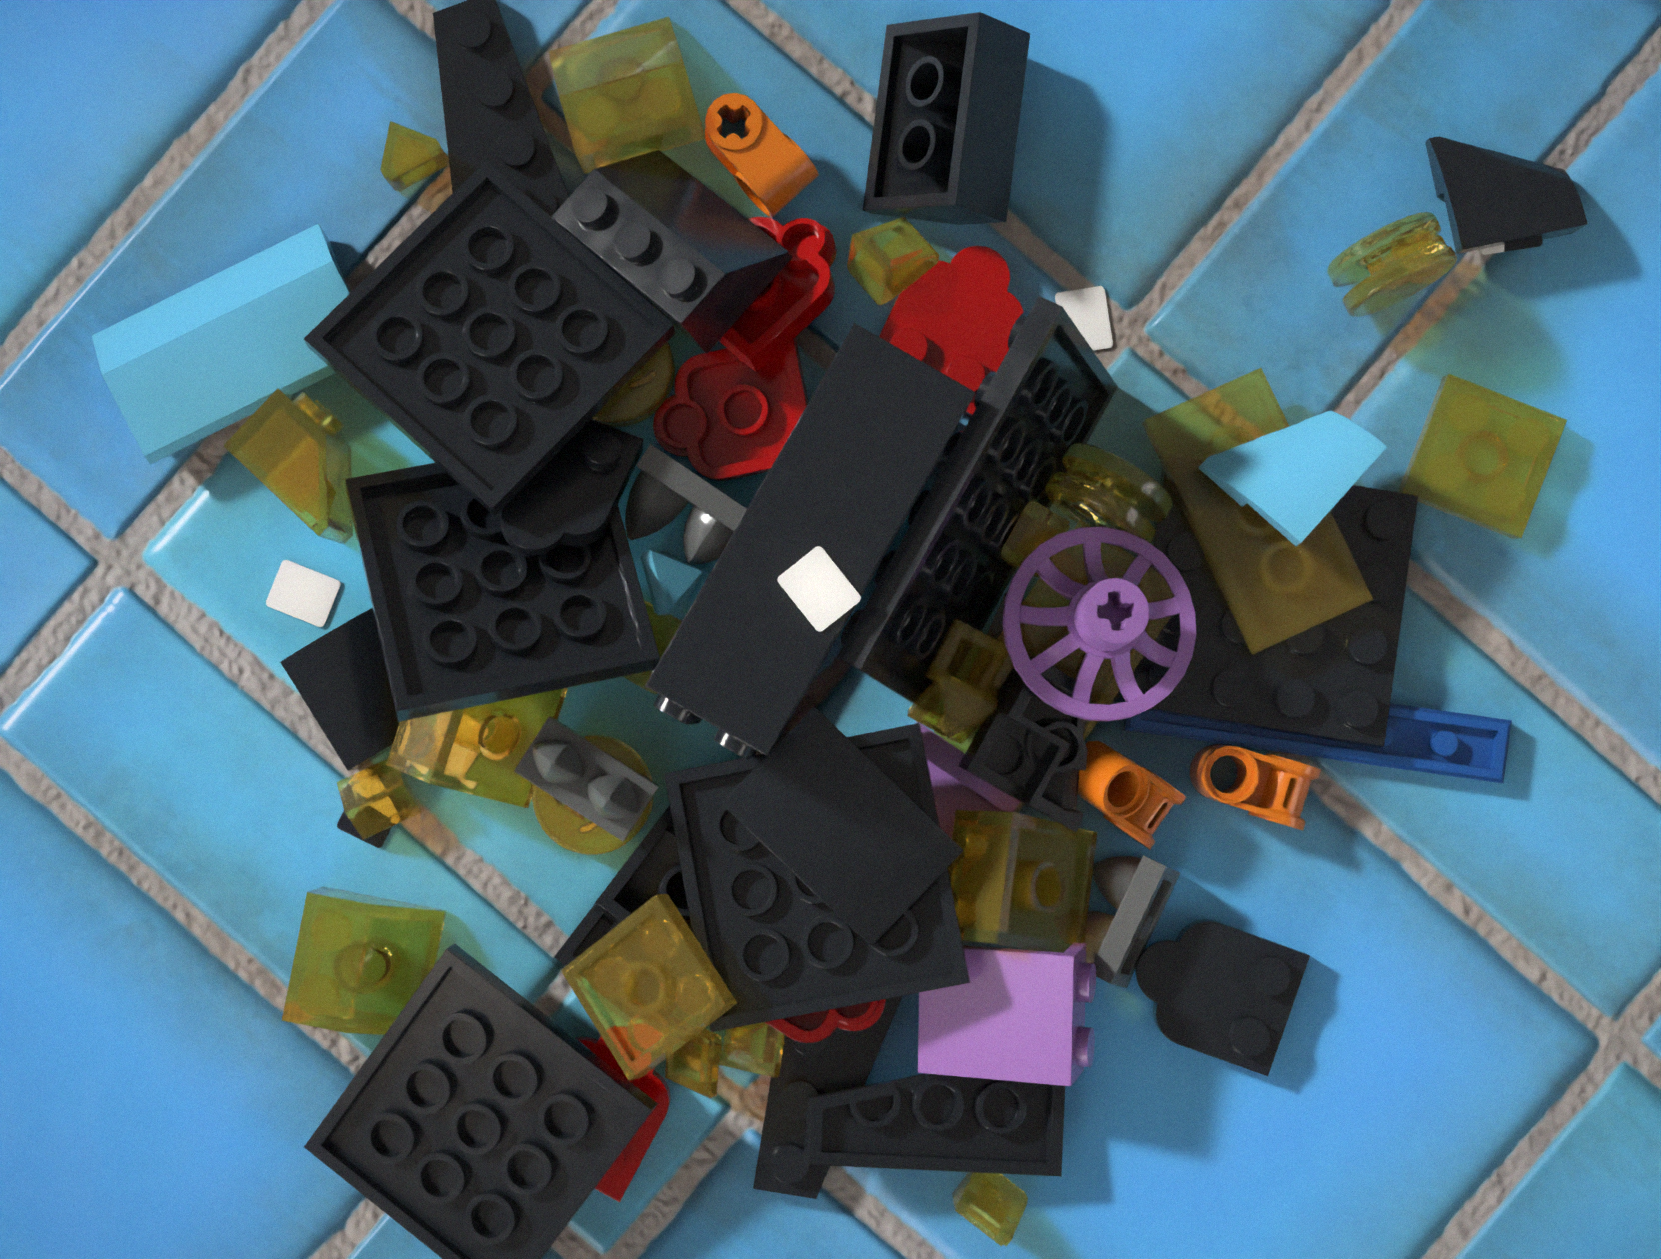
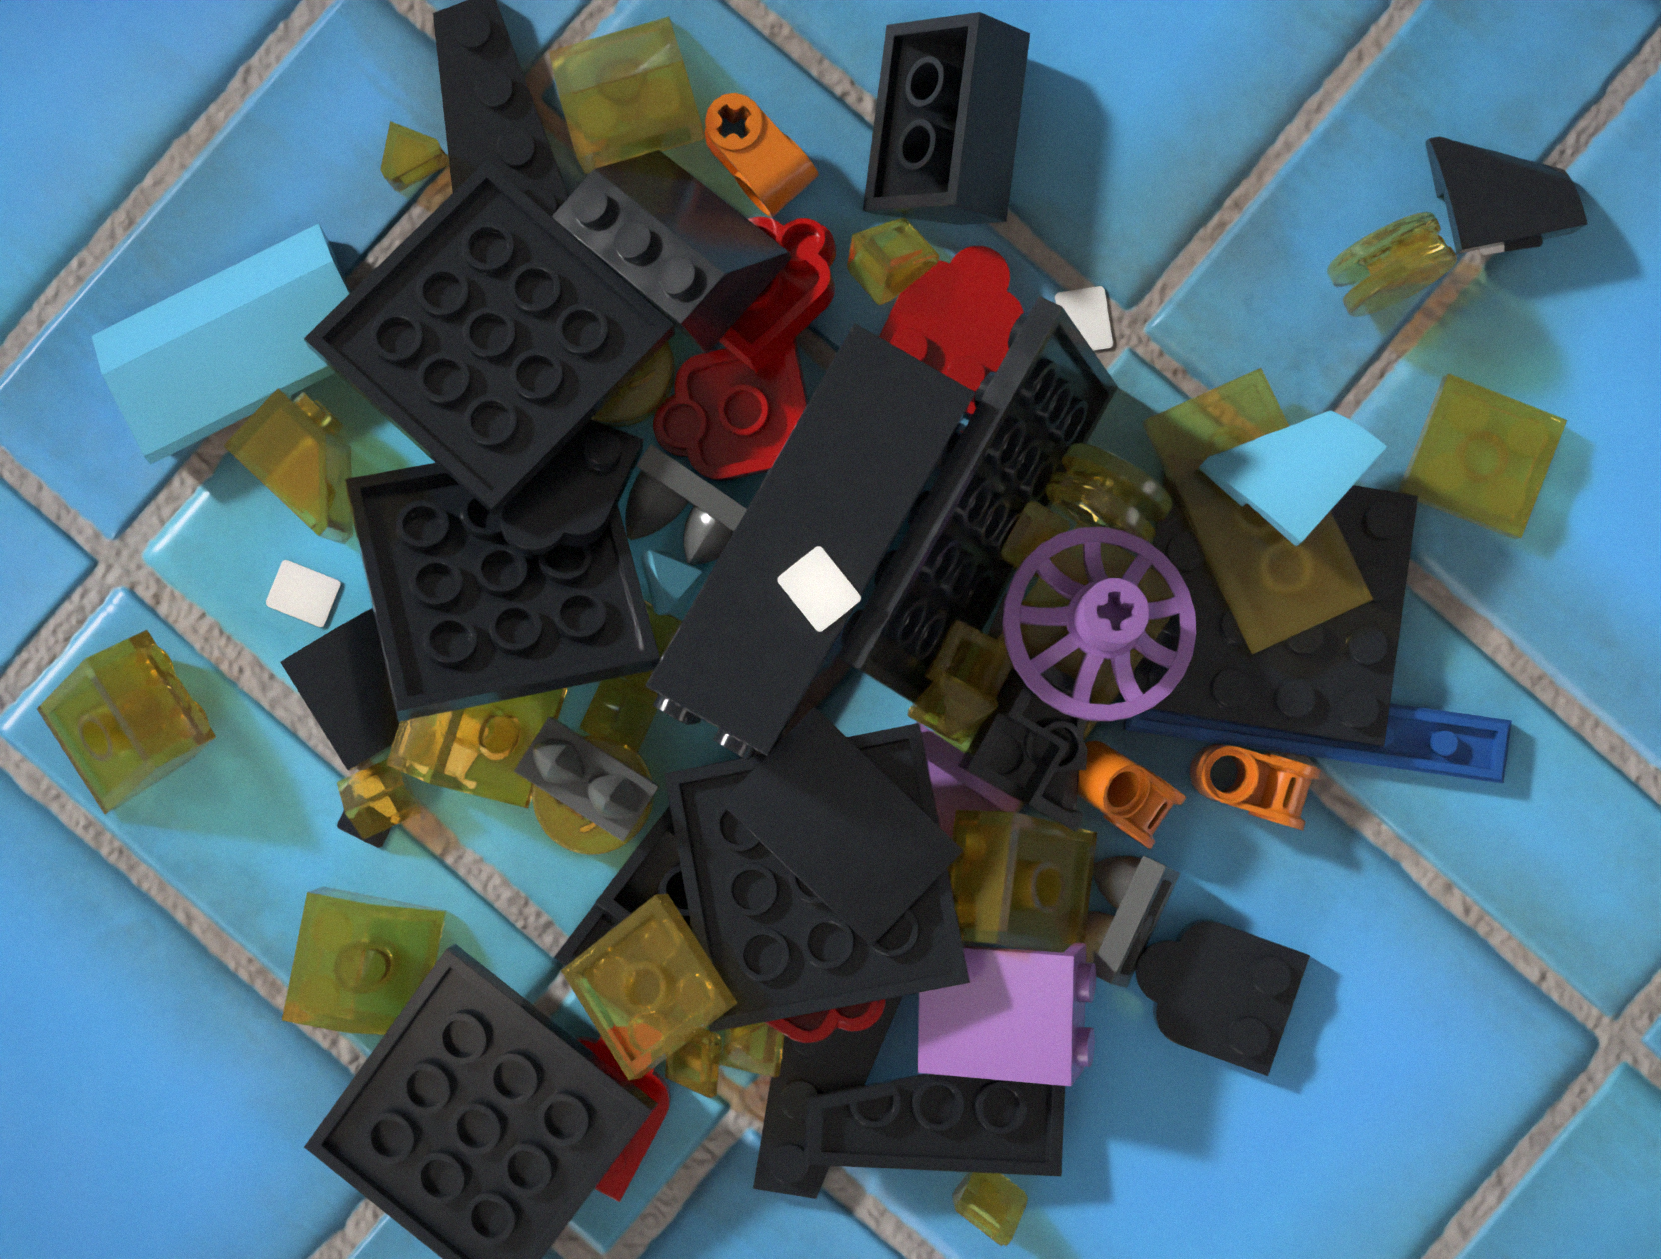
(125, 720): none -> clear yellow slope
(620, 712): none -> clear yellow slope

